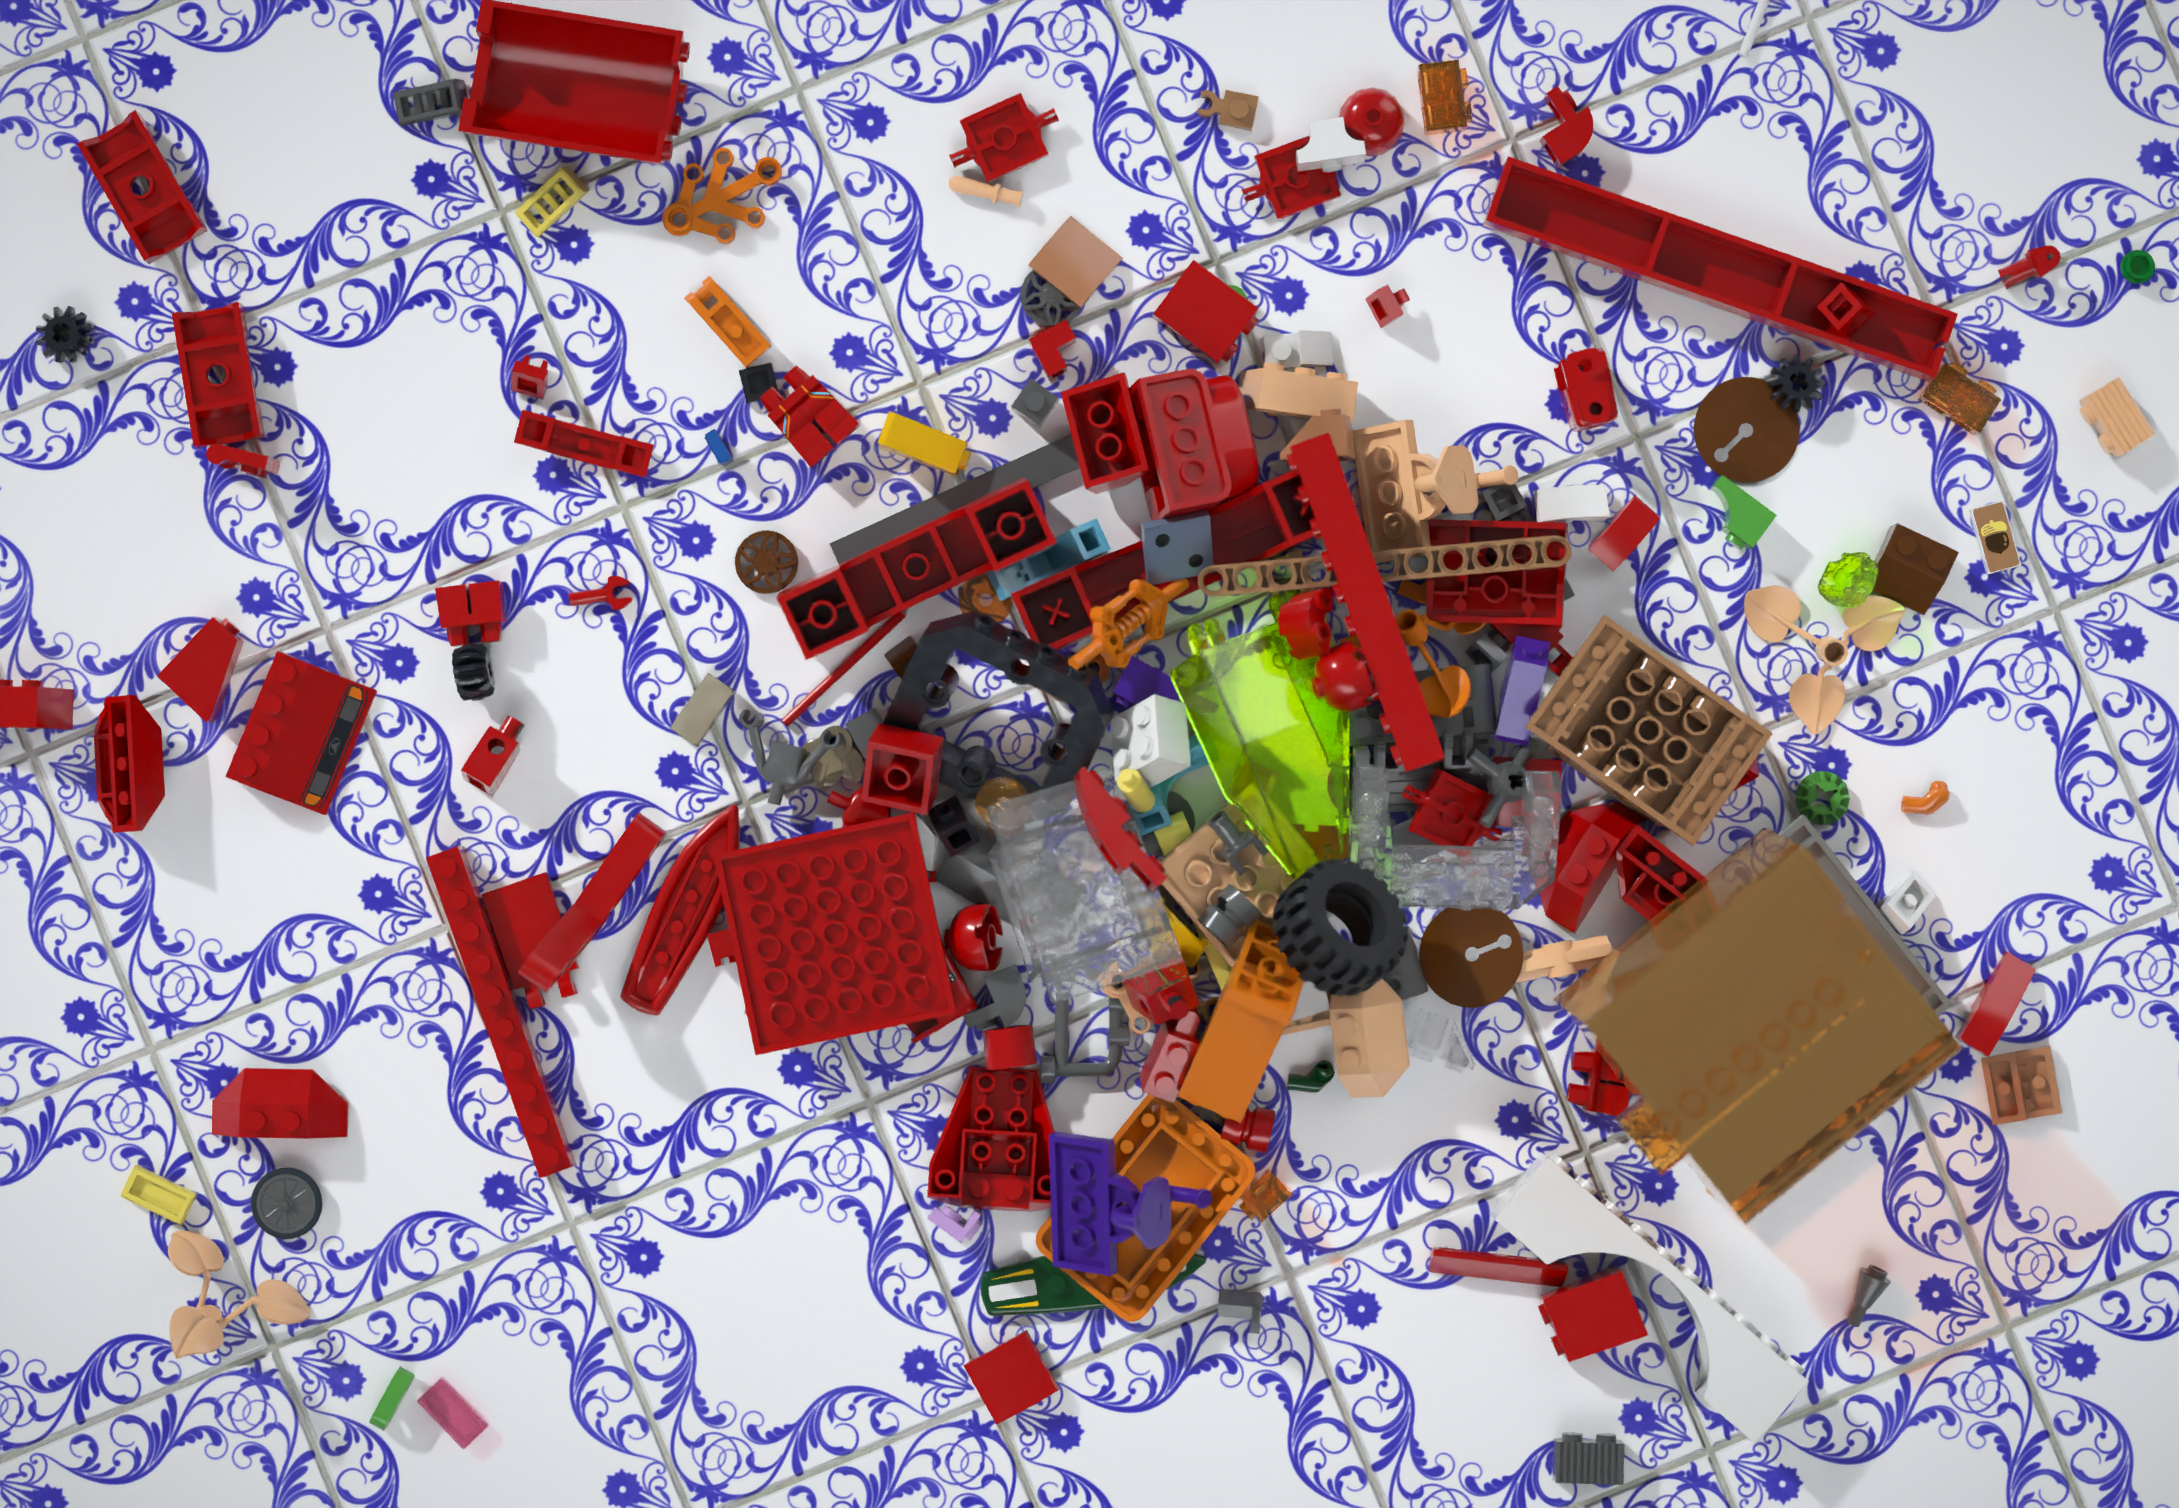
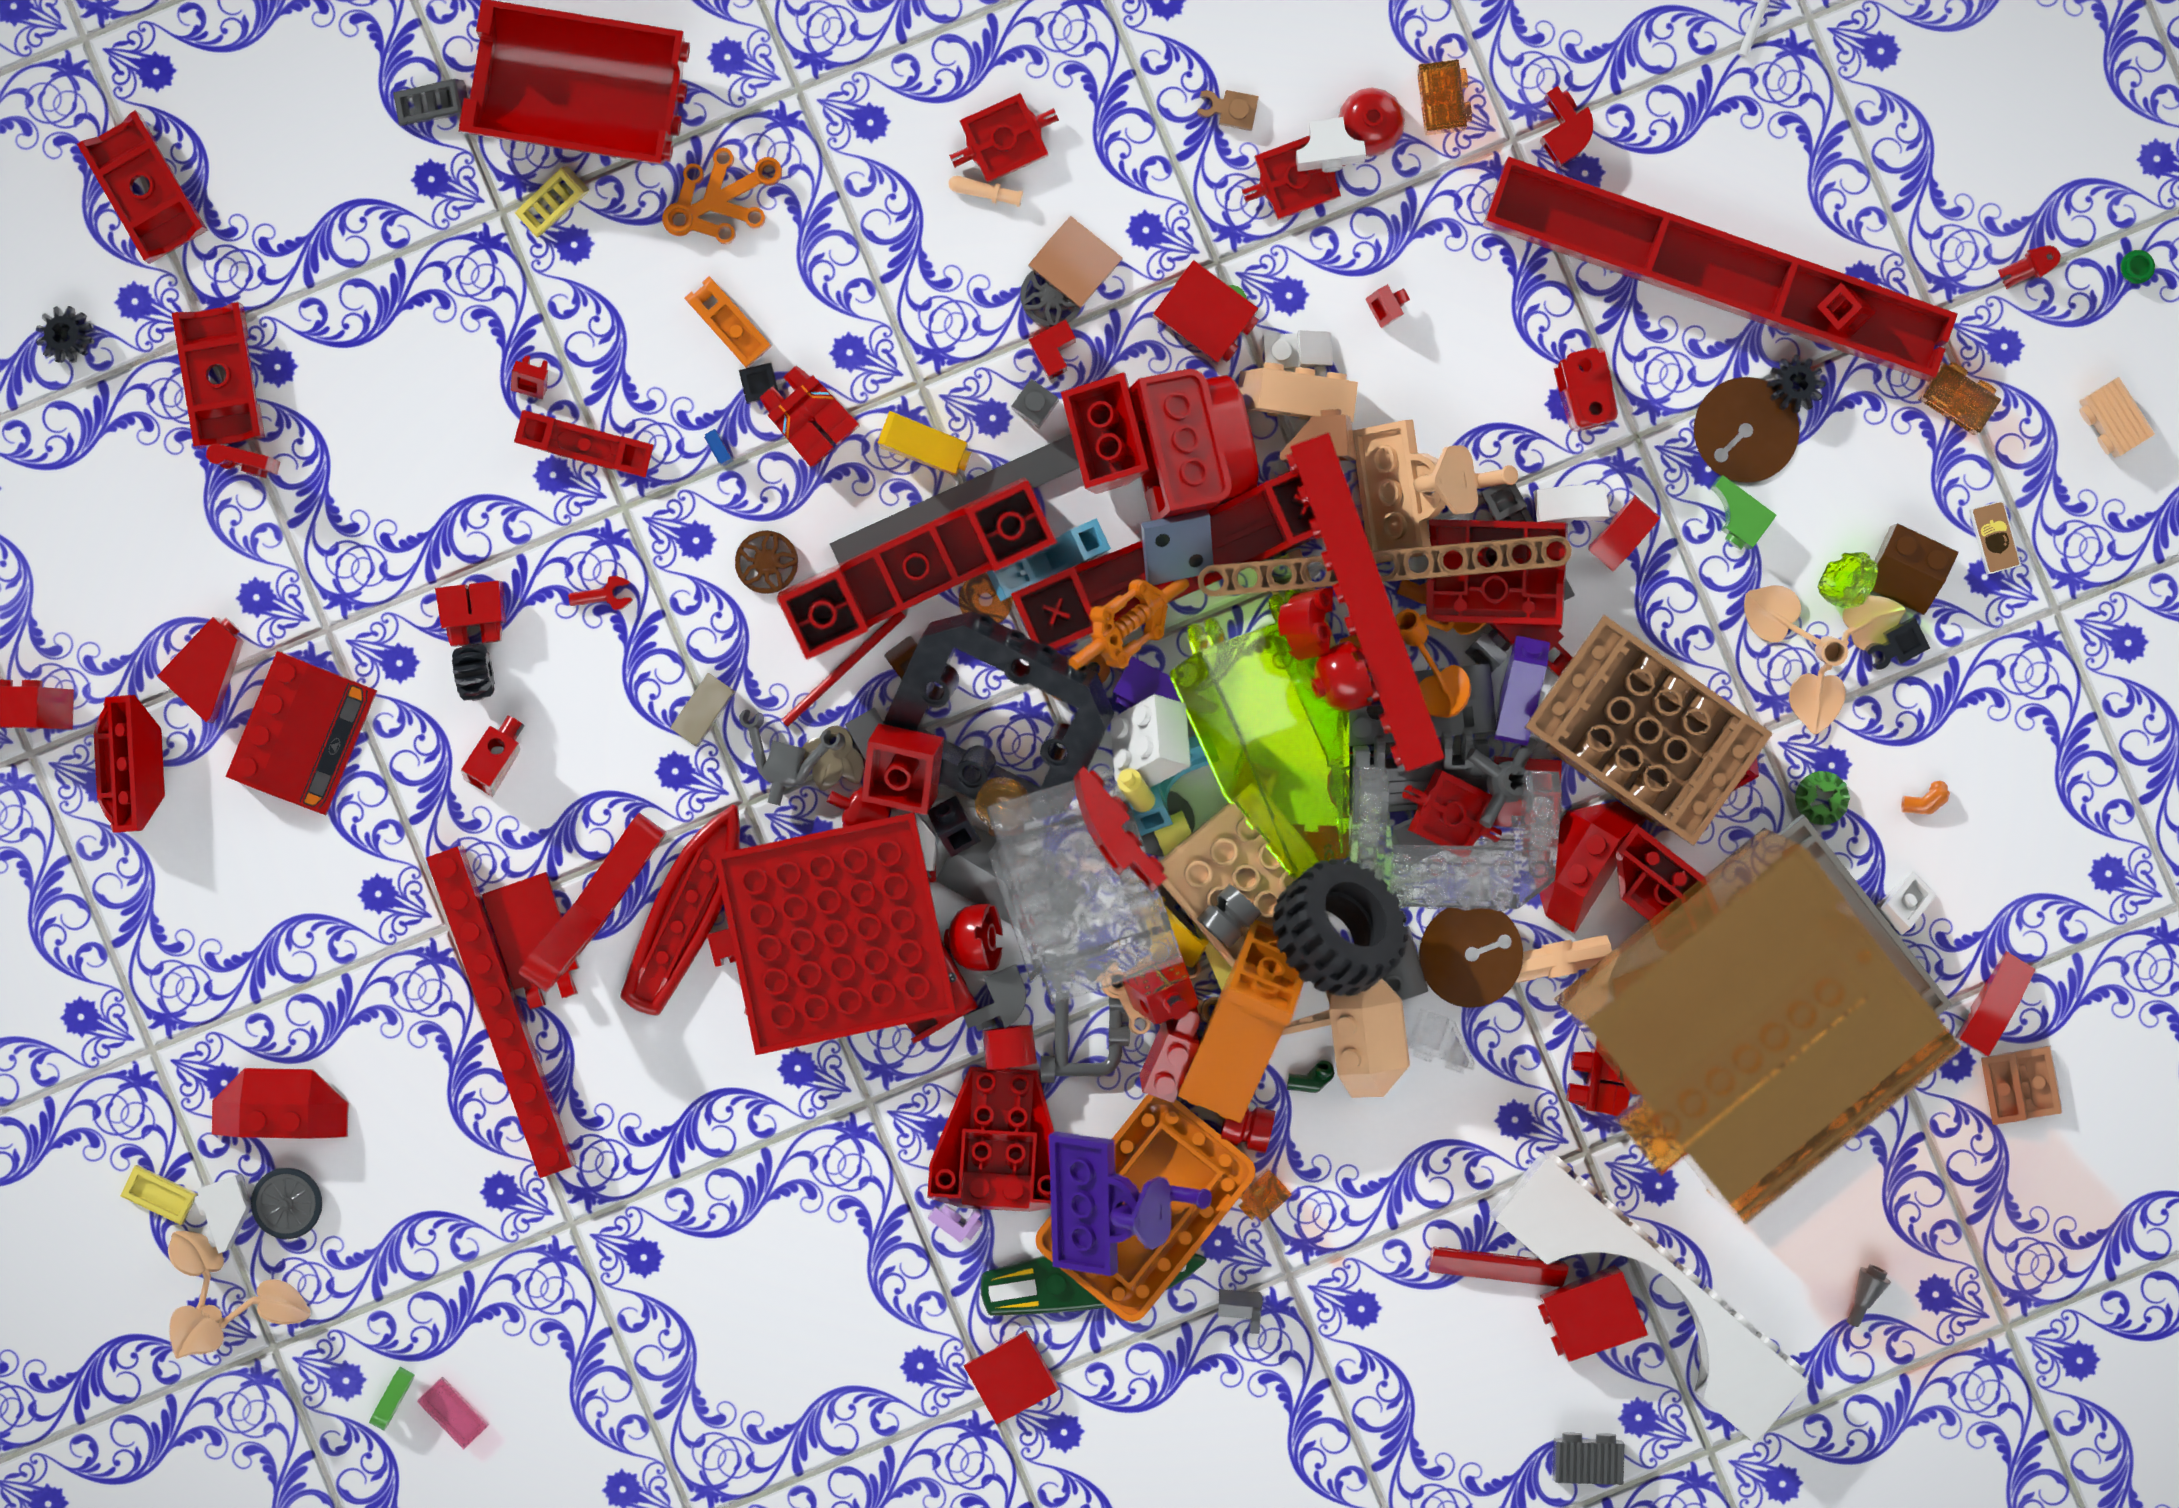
(225, 1208): none -> white slope
(1234, 840): dark grey piece -> none
(1902, 643): none -> black plate

